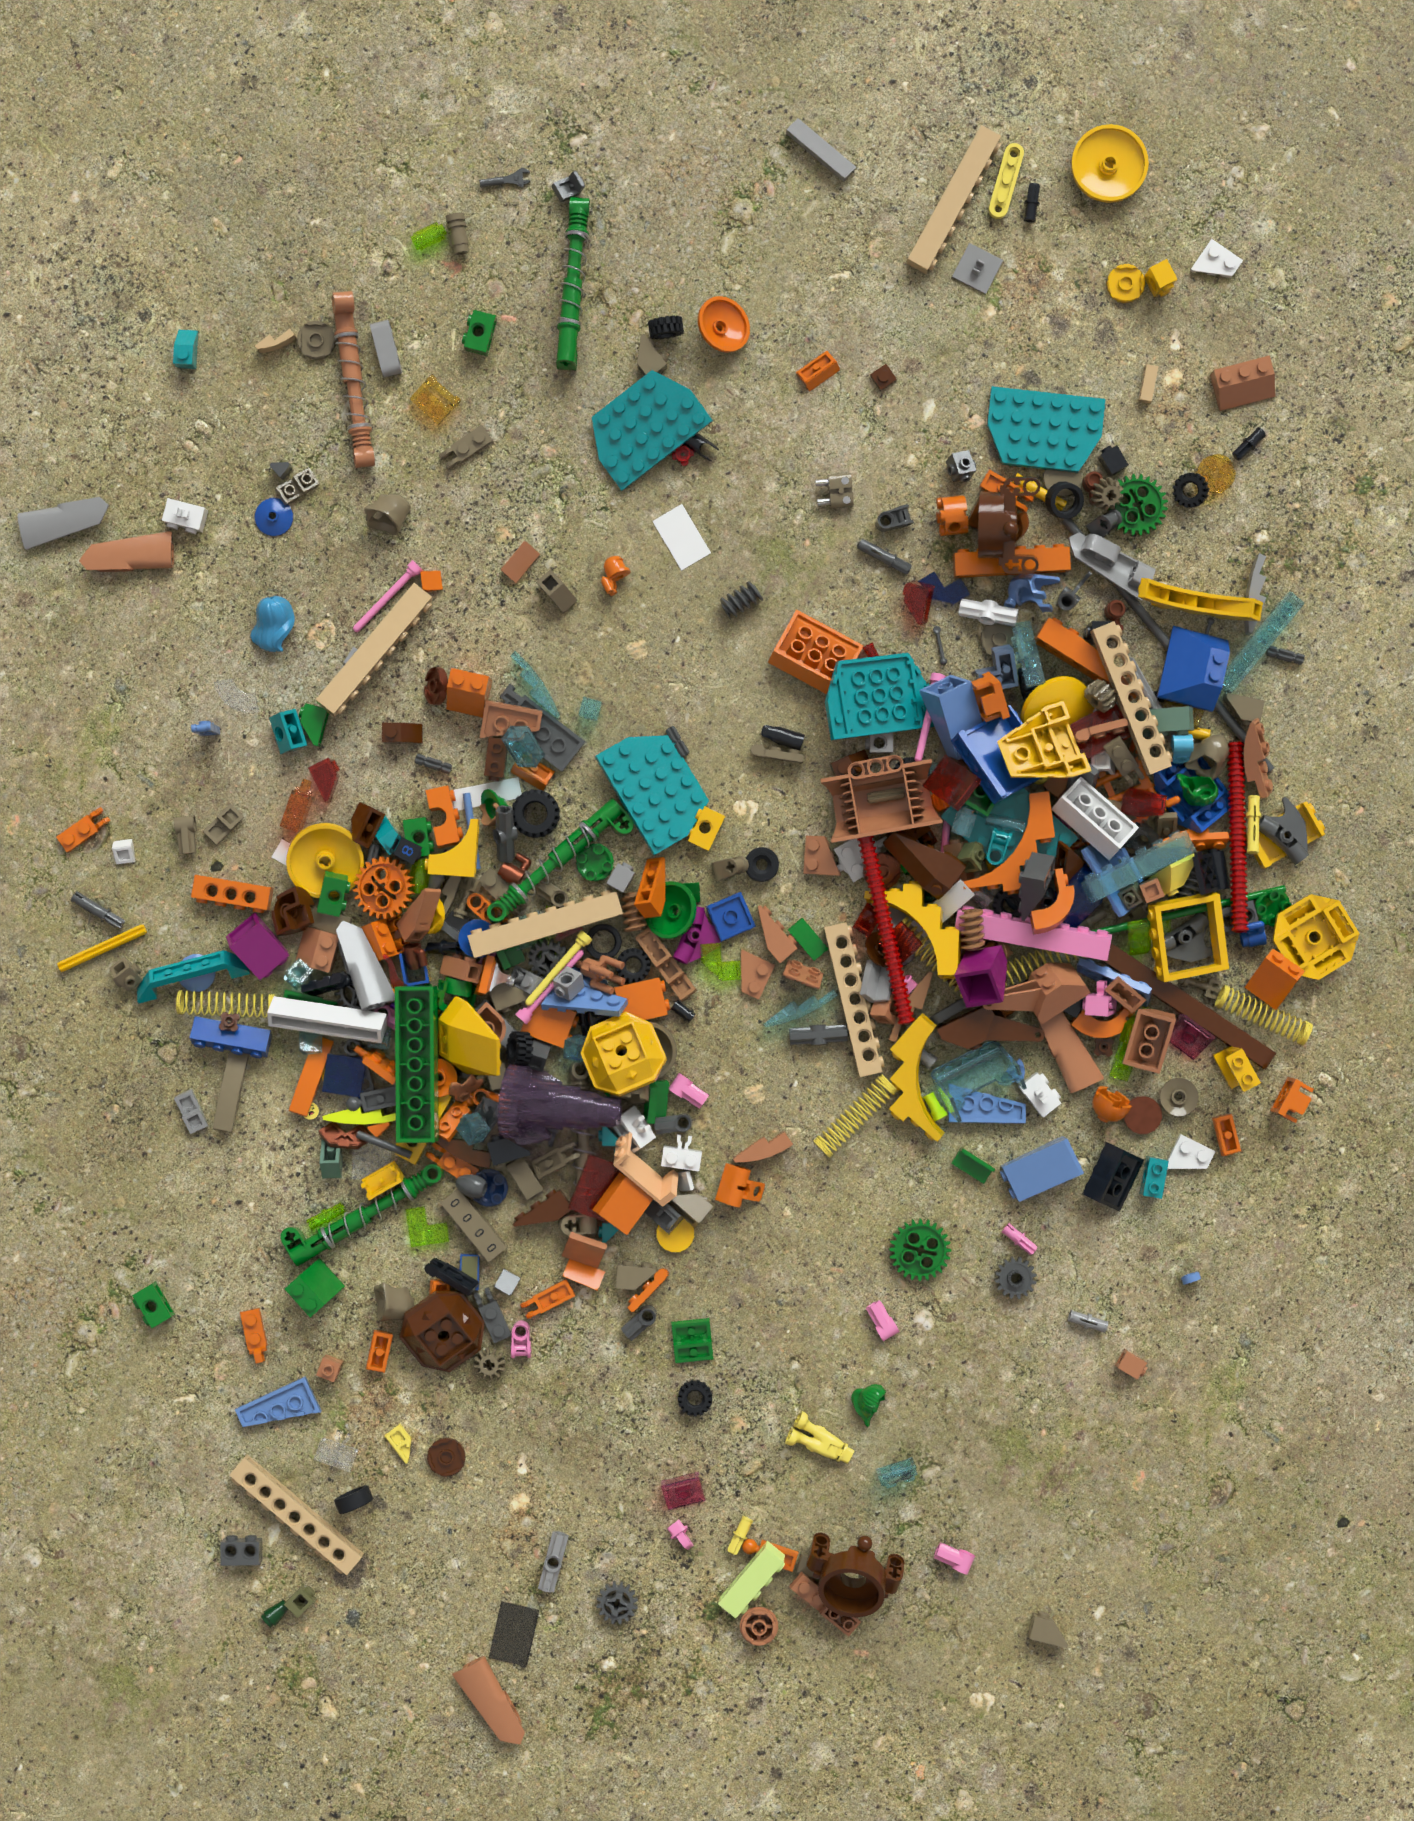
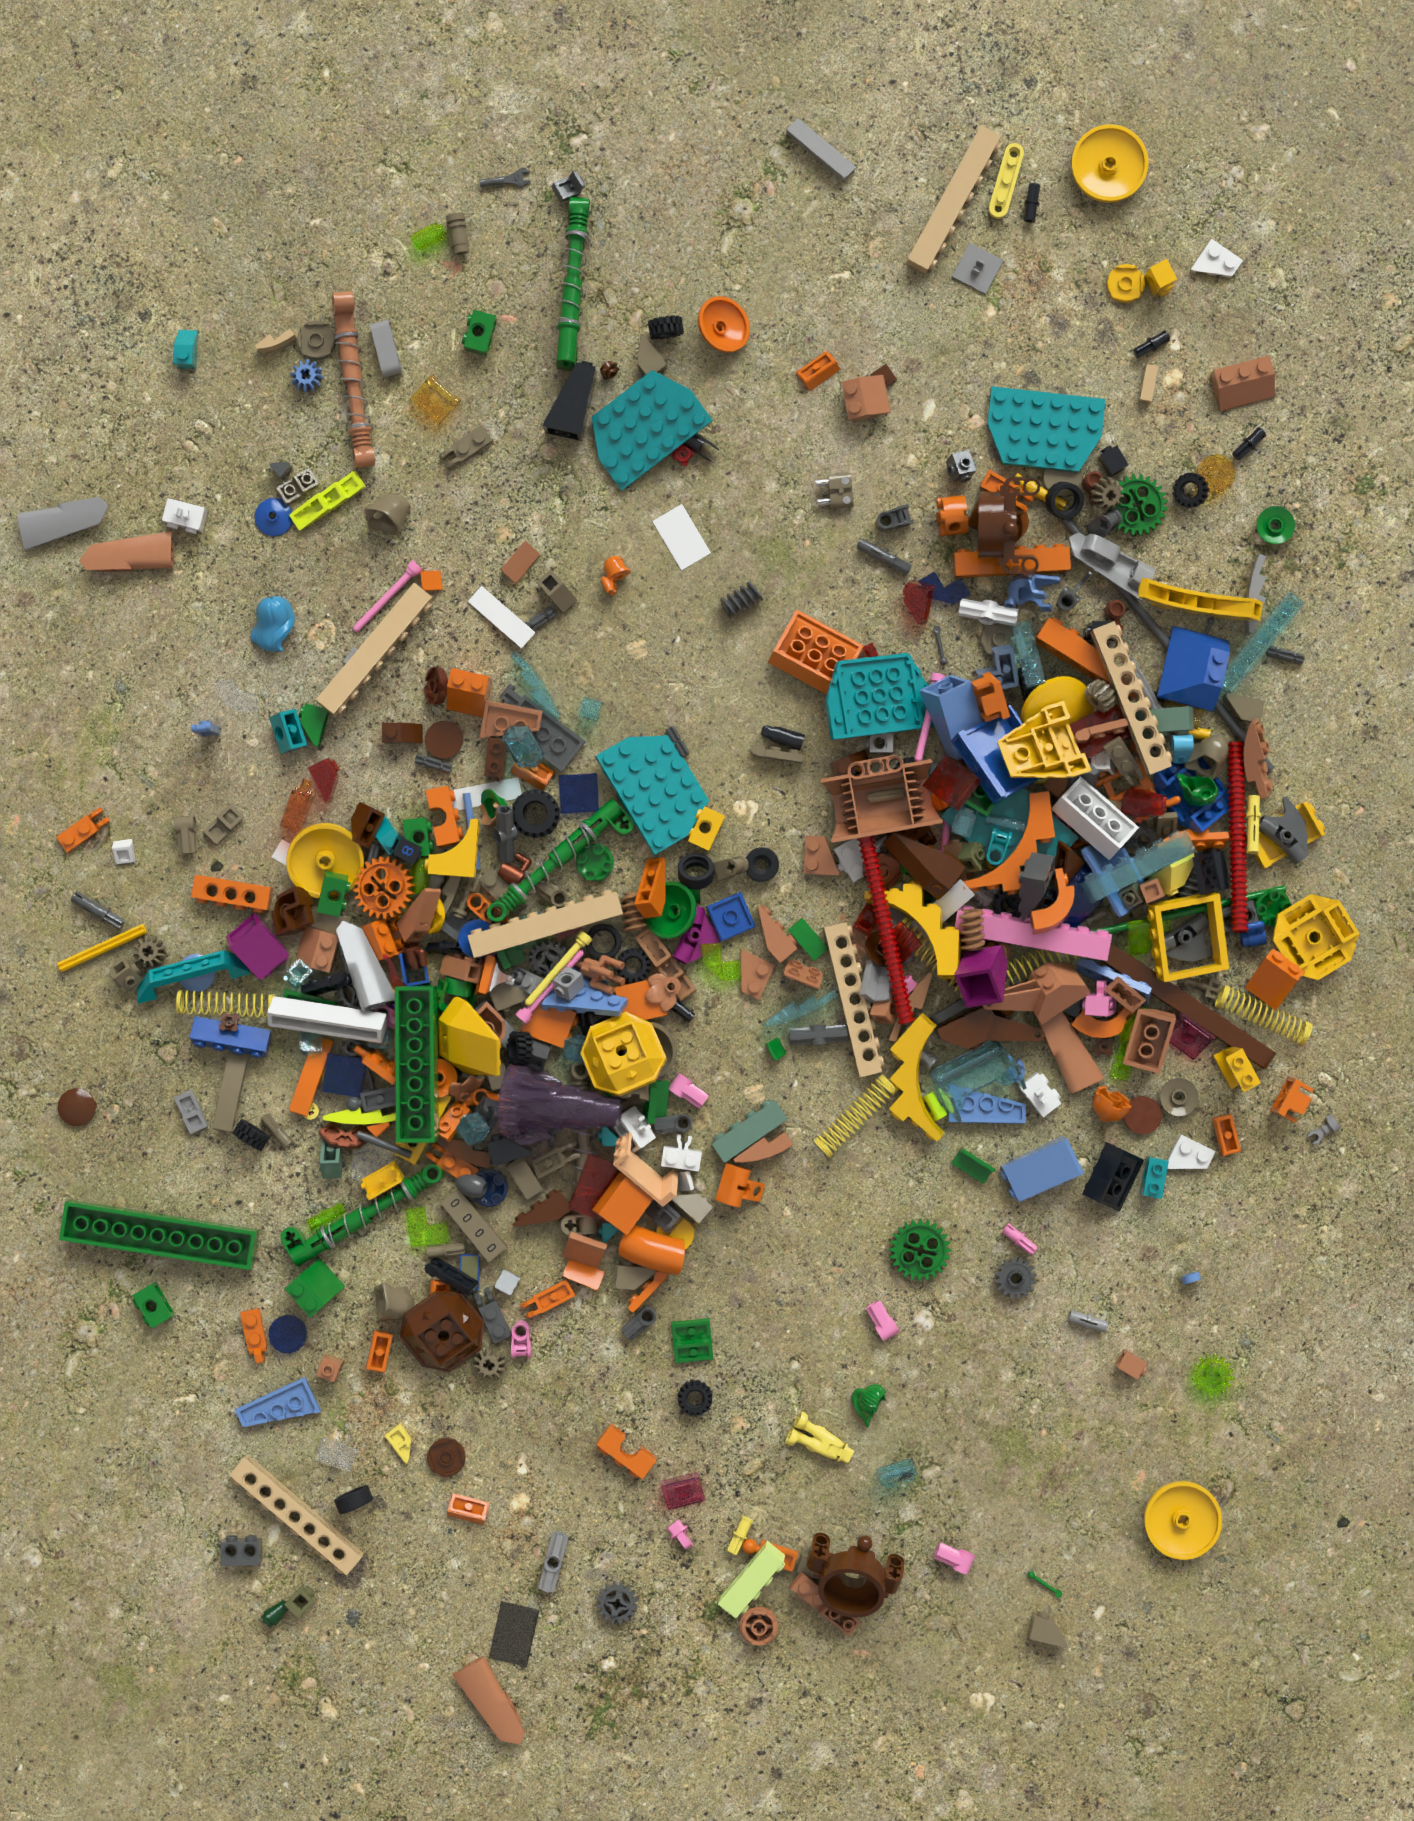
(76, 1107): none -> reddish brown dish
(152, 958): none -> dark tan gear
(159, 1234): none -> green brick
(251, 1135): none -> black tyre
(276, 1130): none -> dark tan axle
(287, 1333): none -> clear blue tile
(305, 368): none -> medium blue gear
(327, 501): none -> neon yellow slope
(443, 739): none -> reddish brown tile
(446, 1250): none -> dark tan axle
(468, 1509): none -> orange slope
(501, 617): none -> white sticker
(541, 618): none -> dark grey axle
(572, 405): none -> black slope
(578, 793): none -> clear blue tile
(609, 370): none -> reddish brown plate
(621, 877): light grey brick -> none
(637, 1463): none -> orange arch
(653, 1250): none -> orange brick
(660, 993): none -> nougat plate
(696, 859): none -> black tyre
(749, 1130): none -> sand green brick
(775, 1049): none -> green slope
(866, 397): none -> nougat slope
(1057, 1592): none -> green hinge
(1151, 344): none -> black axle
(1182, 1520): none -> yellow dish
(1206, 1379): none -> clear neon green gear
(1279, 516): none -> green dish
(1331, 1125): none -> light grey piece

